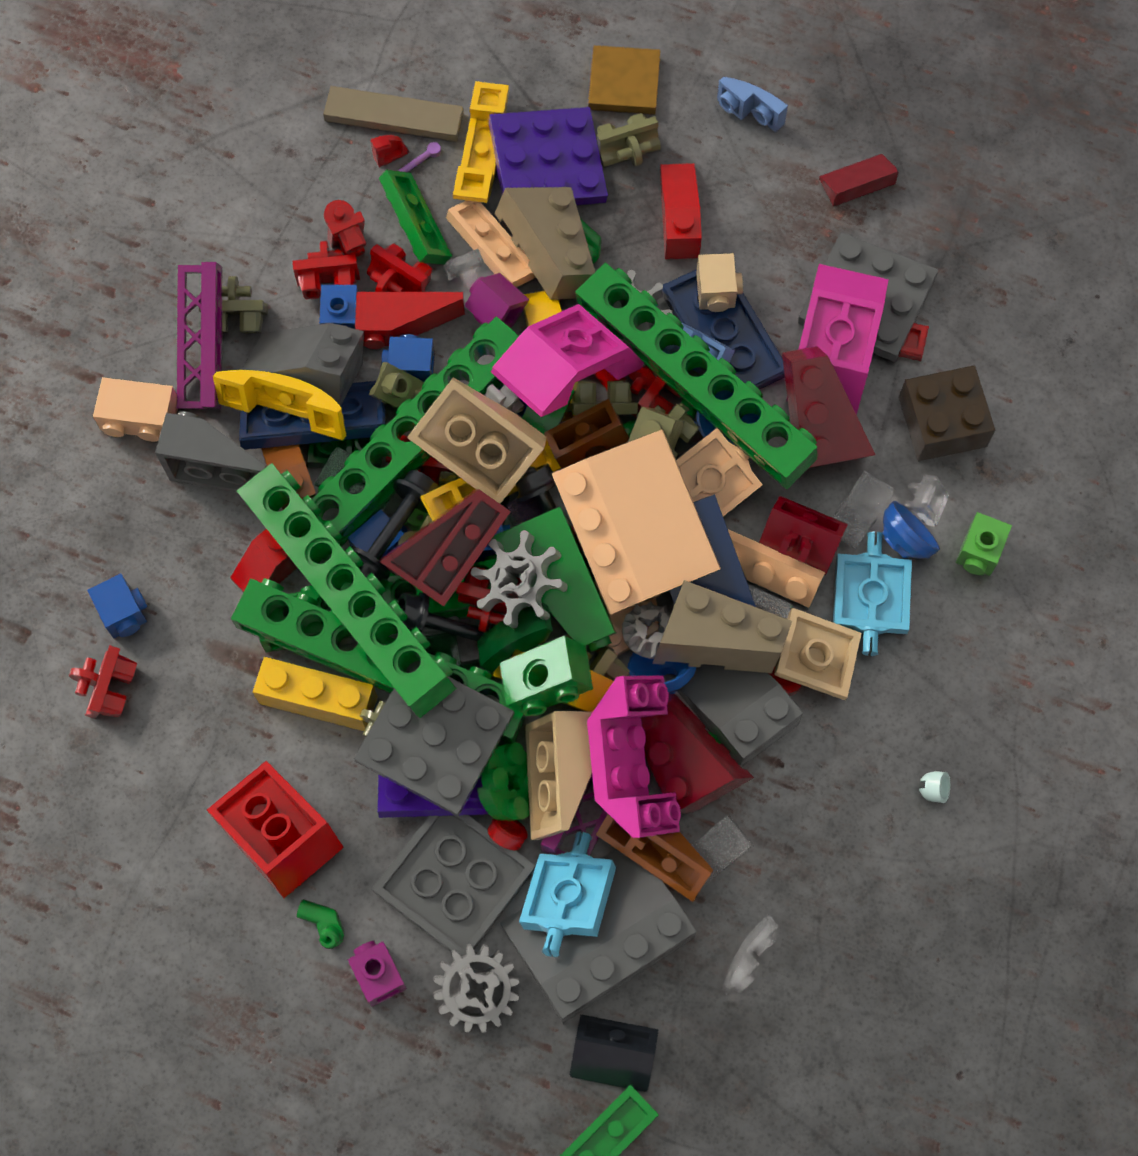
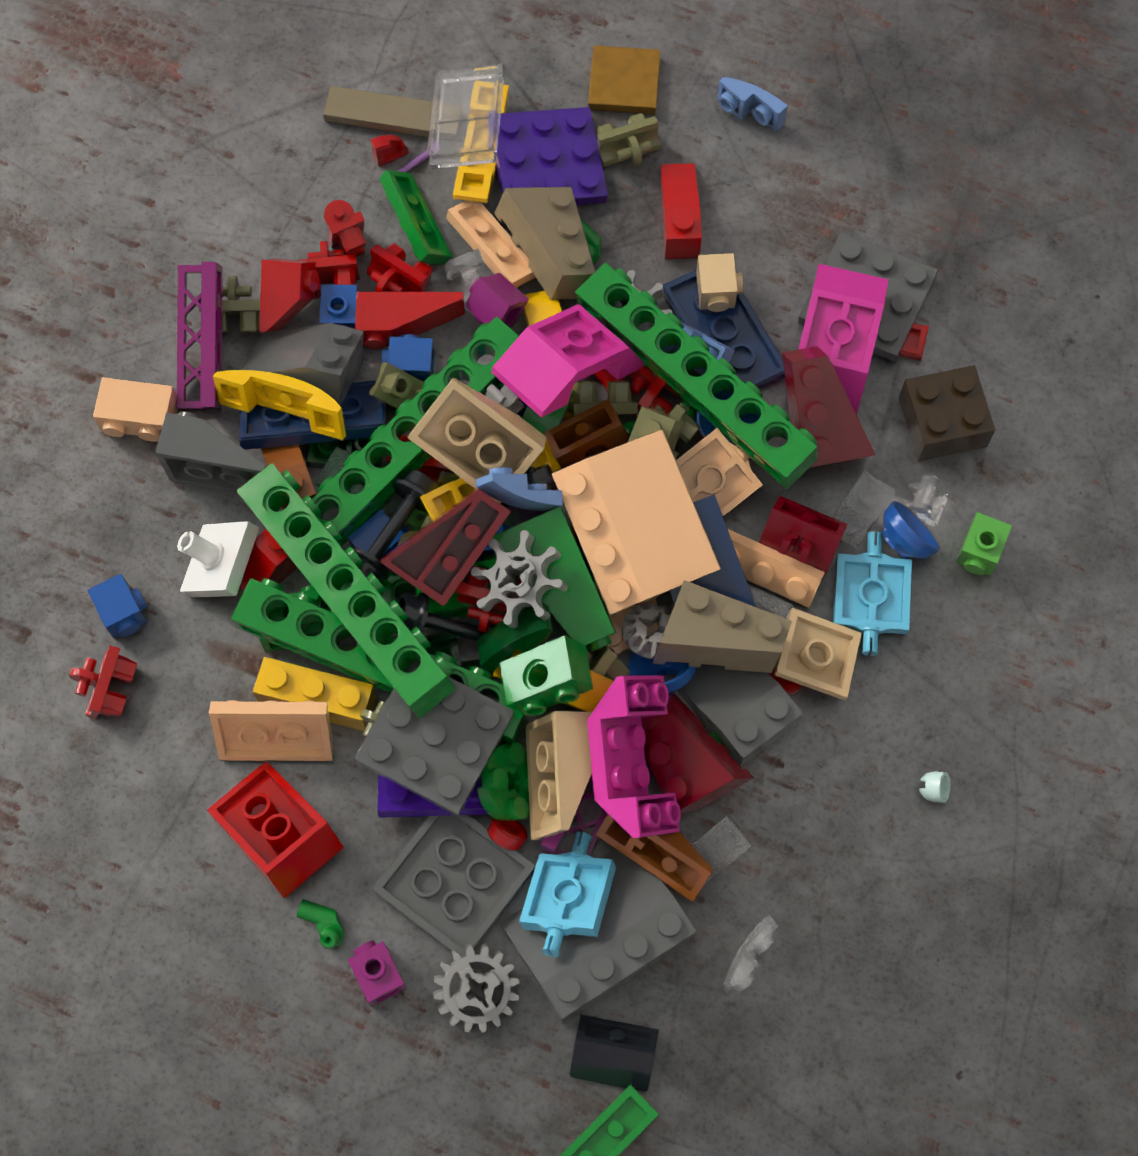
(217, 558): none -> white tile
(272, 731): none -> light nougat plate
(285, 291): none -> red slope
(466, 116): none -> clear piece
(515, 490): none -> medium blue slope
(859, 179): dark red slope -> none

